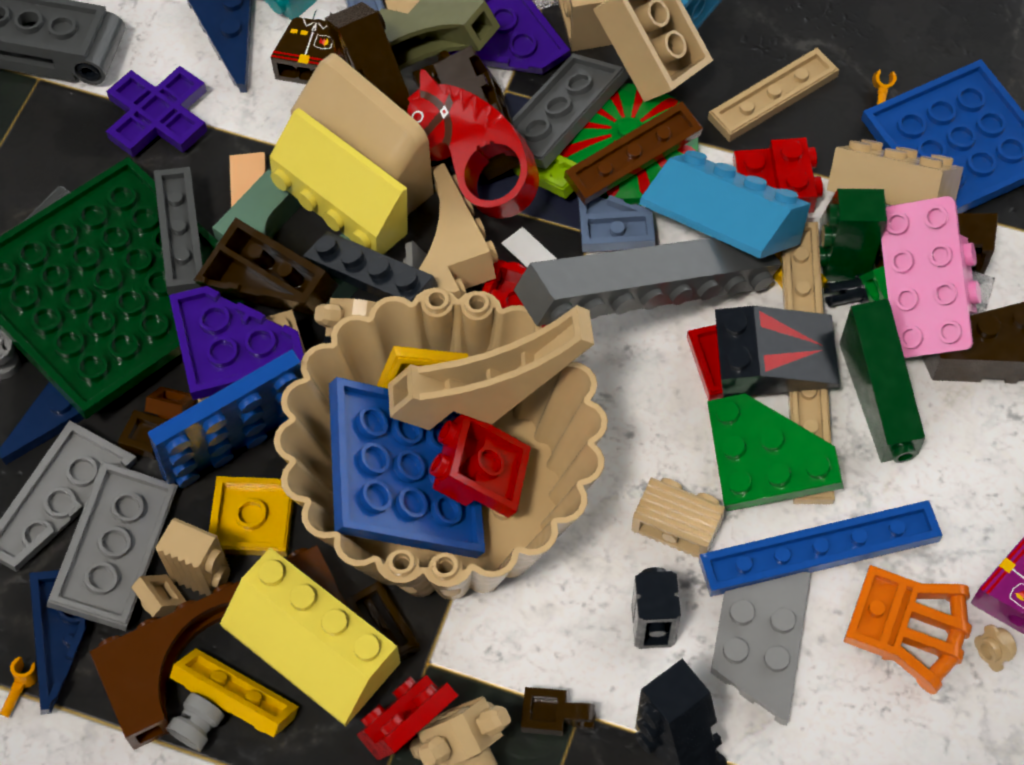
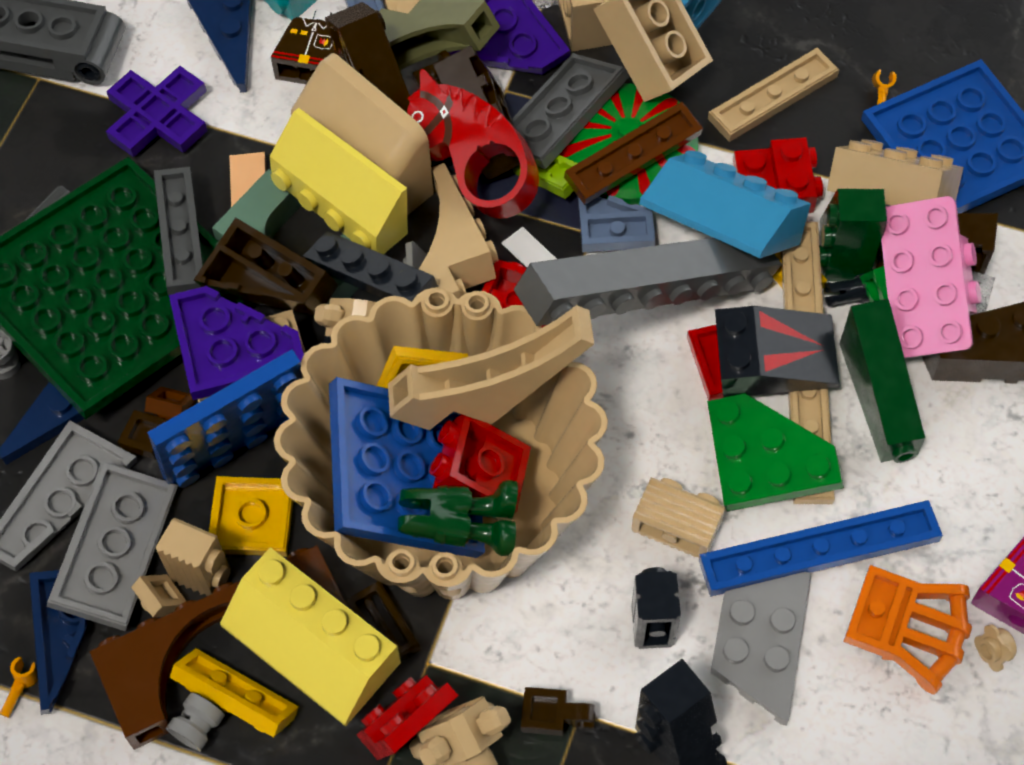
(450, 519): none -> dark green piece

